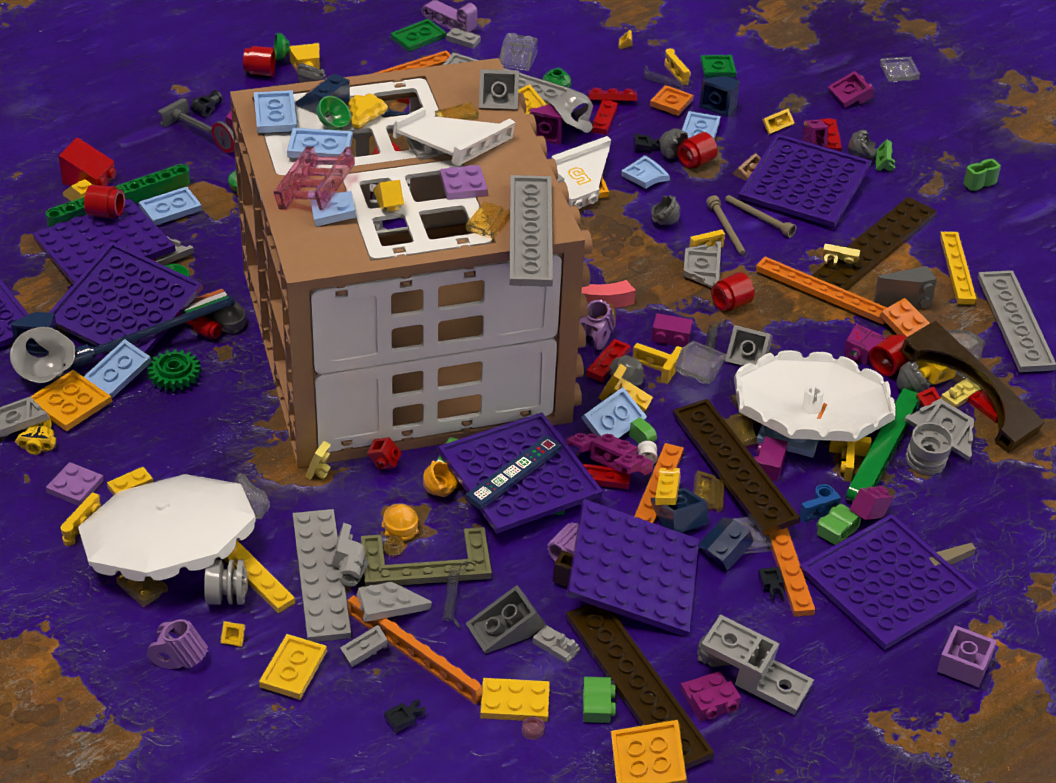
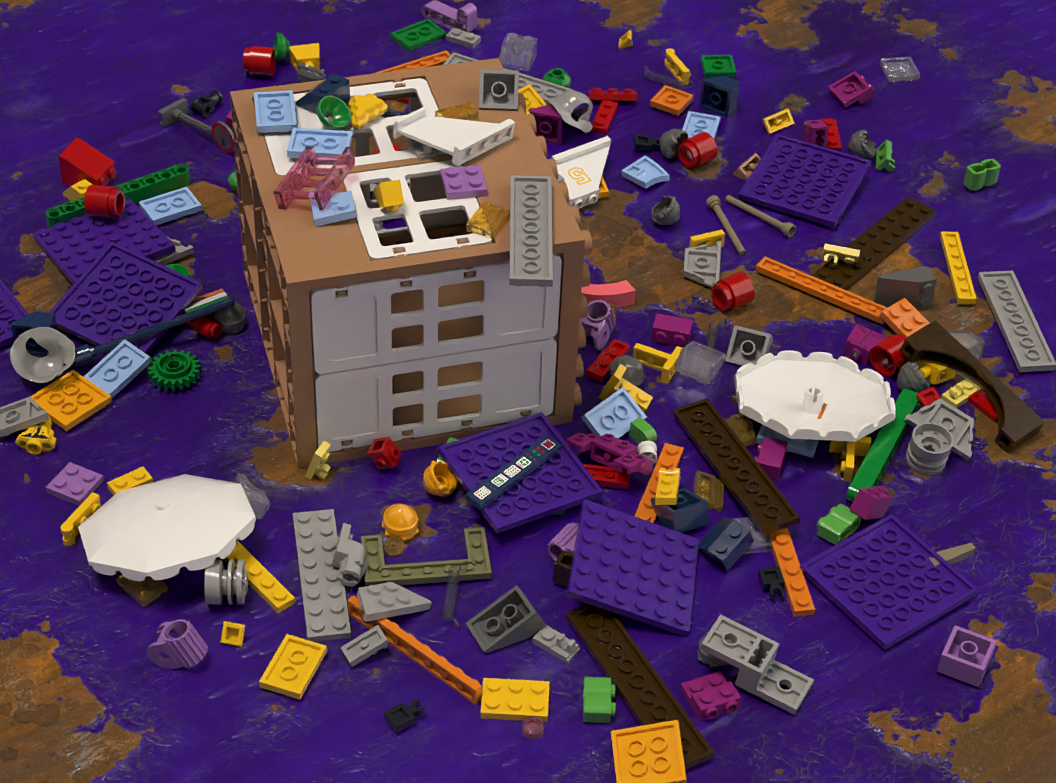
(824, 500): blue plate -> none

